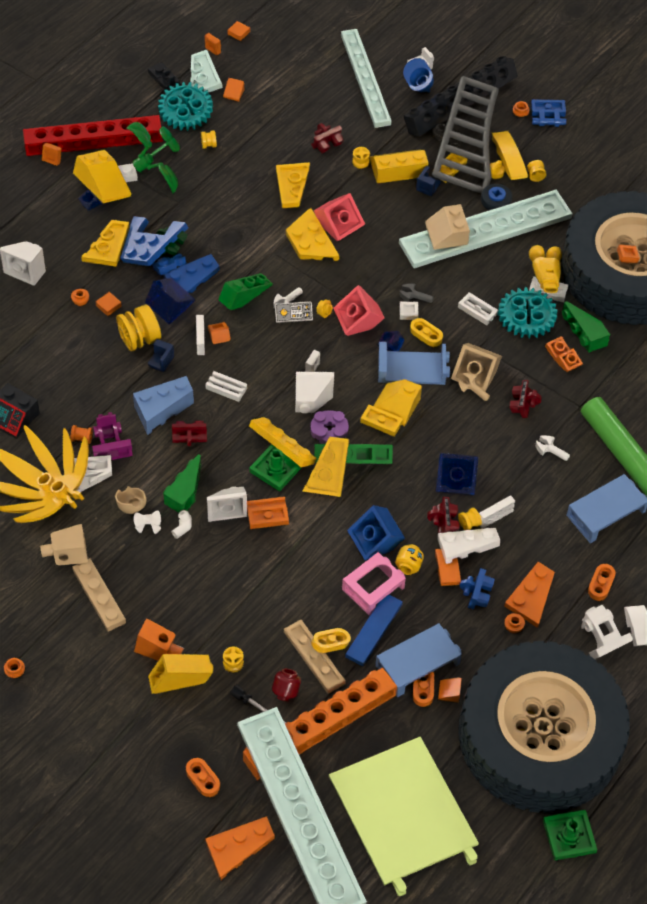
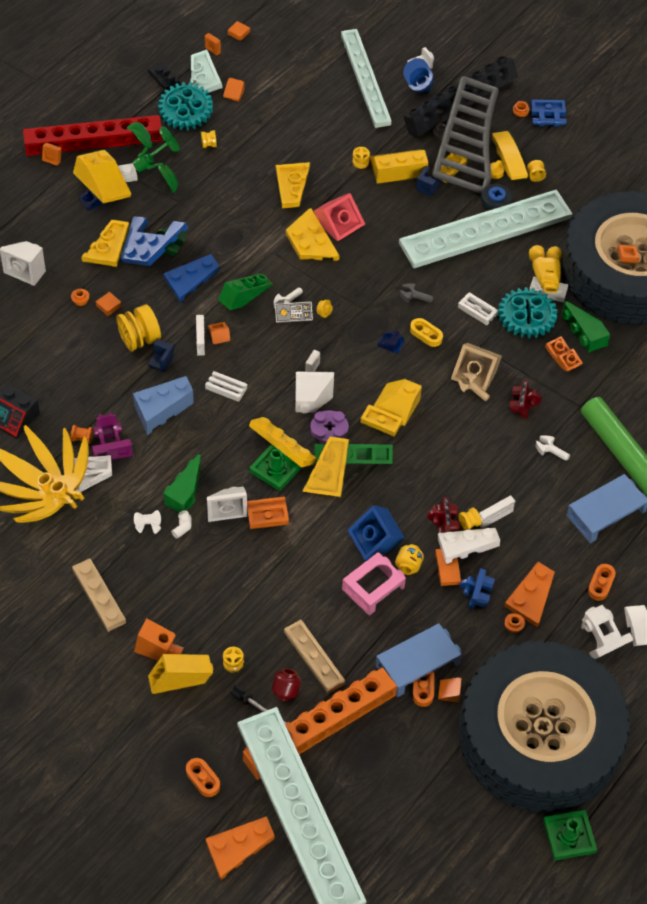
(11, 663): orange plate -> none
(67, 546): tan torso -> none
(131, 500): tan hair -> none
(166, 265): blue plate -> none
(168, 299): clear blue slope -> none
(189, 432): dark red hips -> none
(324, 135): dark red hips -> none
(330, 640): yellow plate -> none
(358, 312): coral slope -> none
(373, 630): blue tile -> none
(403, 812): yellowish green flag -> none
(408, 310): white tile -> none
(413, 366): medium blue panel -> none
(448, 227): tan slope -> none
(457, 473): clear blue slope -> none

